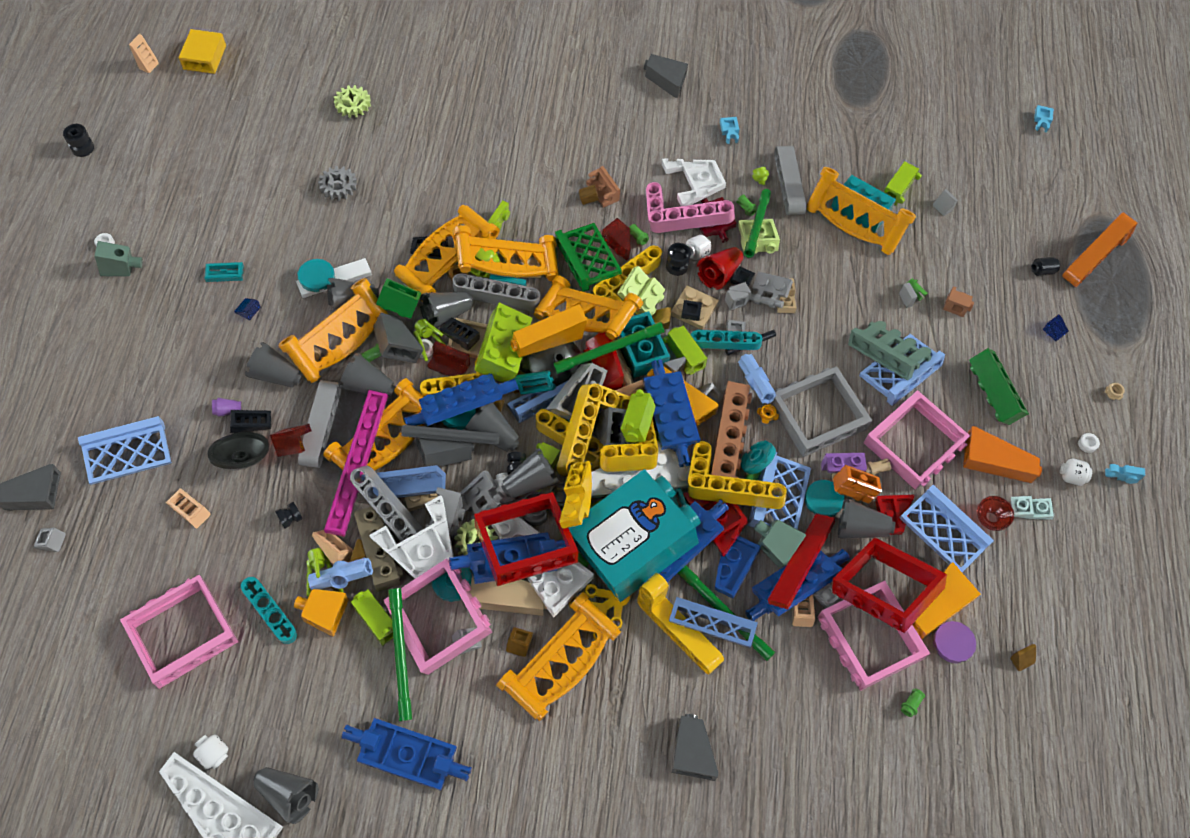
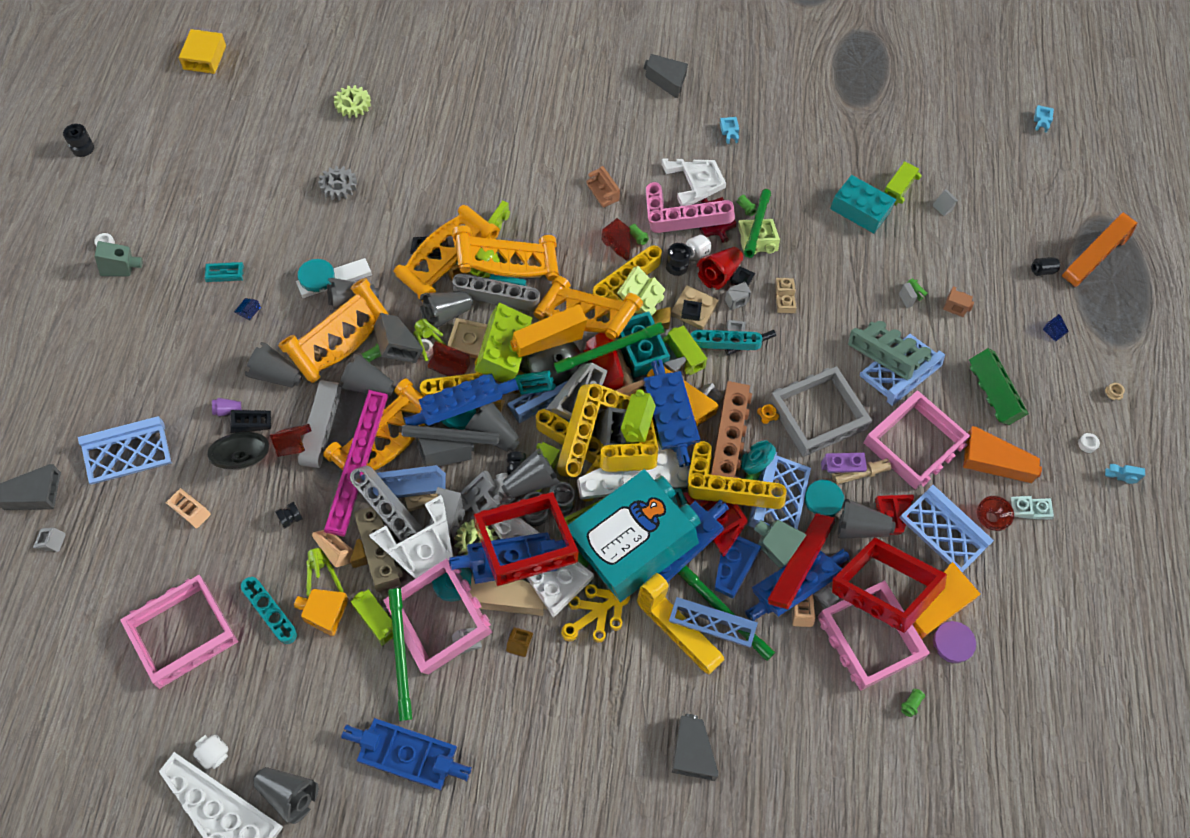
(143, 55): light nougat slope -> none
(341, 574): light blue piece -> none
(398, 298): green slope -> none
(468, 343): black slope -> none
(523, 686): light orange piece -> none
(568, 250): green fence -> none
(578, 495): yellow slope -> none
(588, 194): pearl gold slope -> none
(757, 378): light blue piece -> none
(760, 175): lime plate -> none
(772, 285): light grey plate -> none
(790, 180): light grey beam -> none
(857, 484): orange brick -> none
(894, 224): light orange piece -> none
(1024, 657): pearl gold slope -> none
(1076, 472): white head -> none

